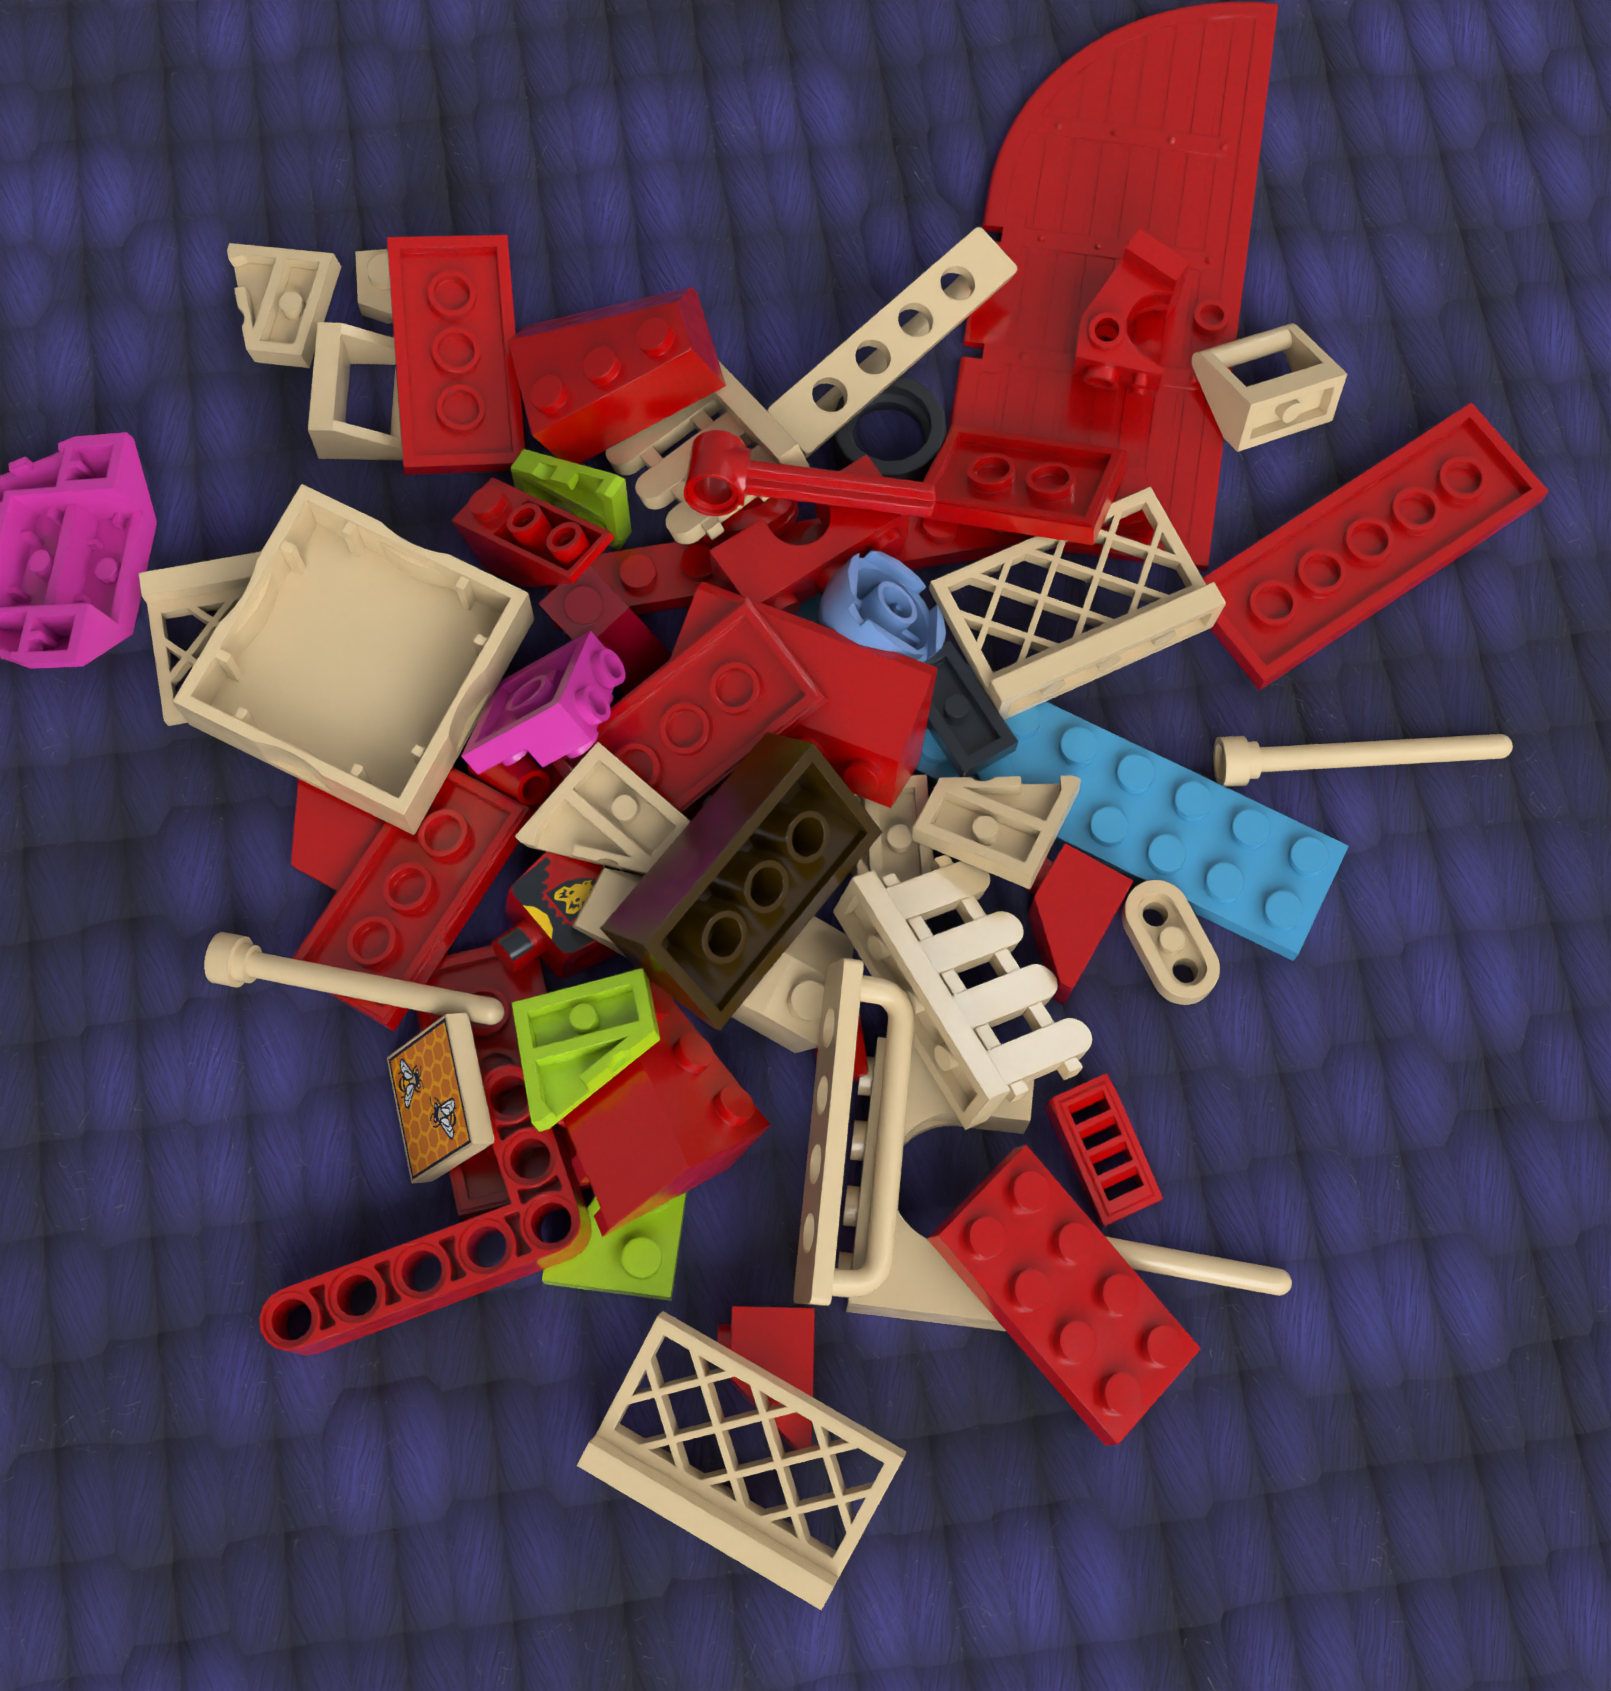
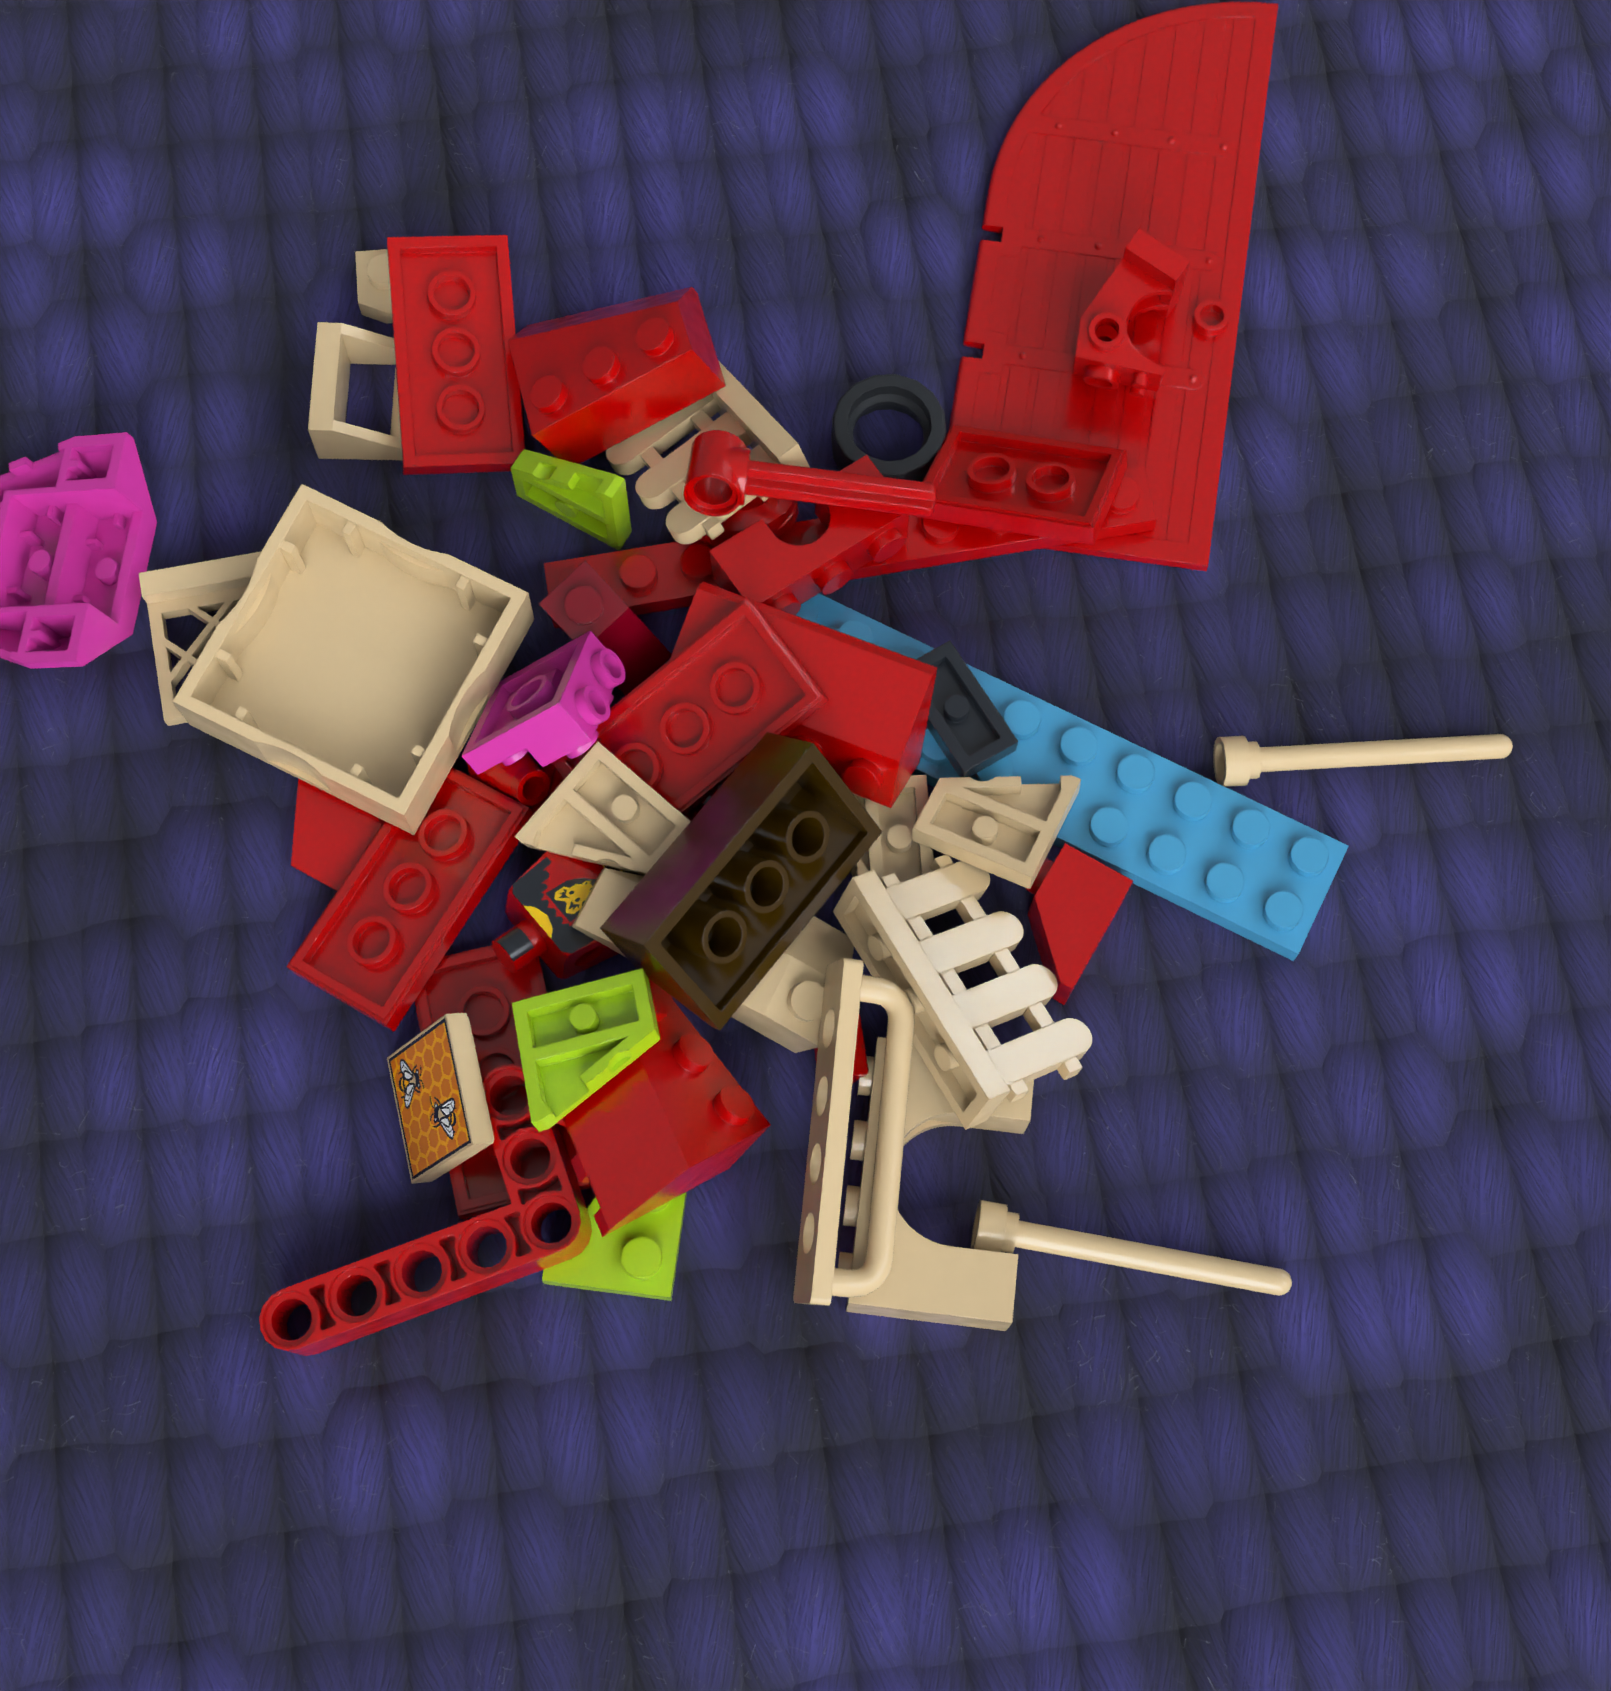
(236, 961): tan piece -> none
(282, 300): tan wing -> none
(528, 537): red slope -> none
(727, 1515): tan fence -> none
(784, 1346): red slope -> none
(881, 608): medium blue cylinder -> none
(981, 271): tan piece -> none
(1065, 1295): red plate -> none
(1094, 652): tan fence -> none
(1113, 1115): red slope -> none
(1171, 944): tan plate -> none
(1275, 406): tan tile -> none
(1369, 544): red plate -> none

